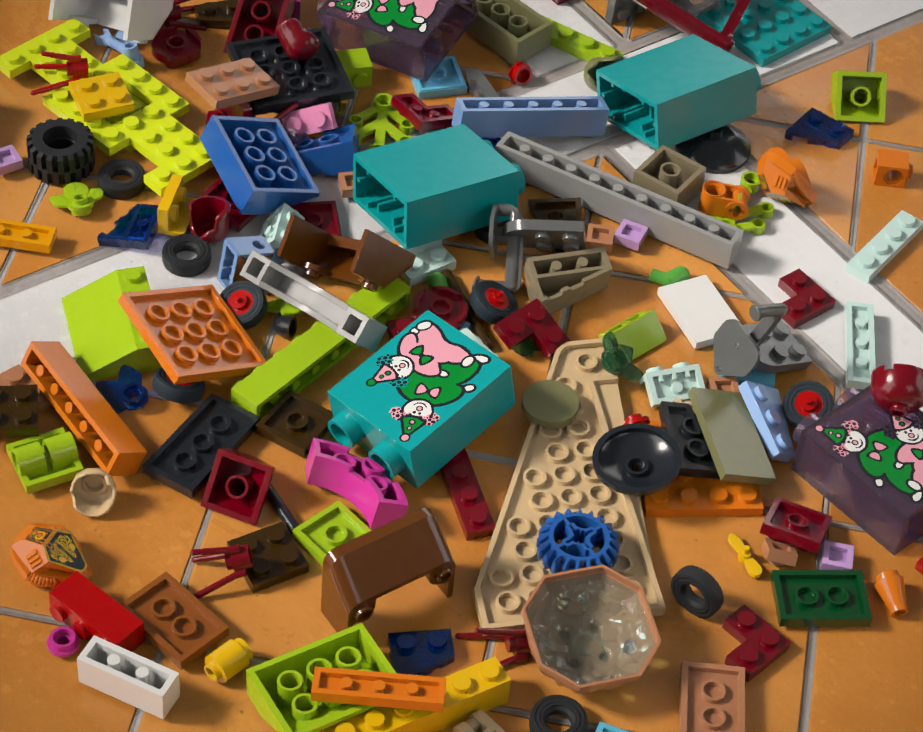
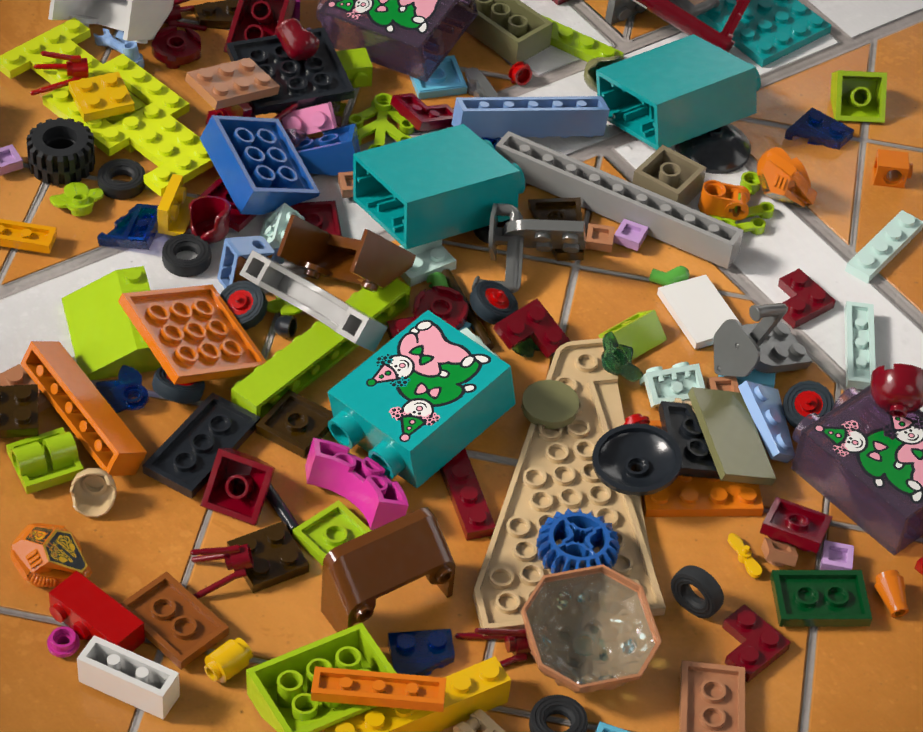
(566, 277): dark tan wedge -> none

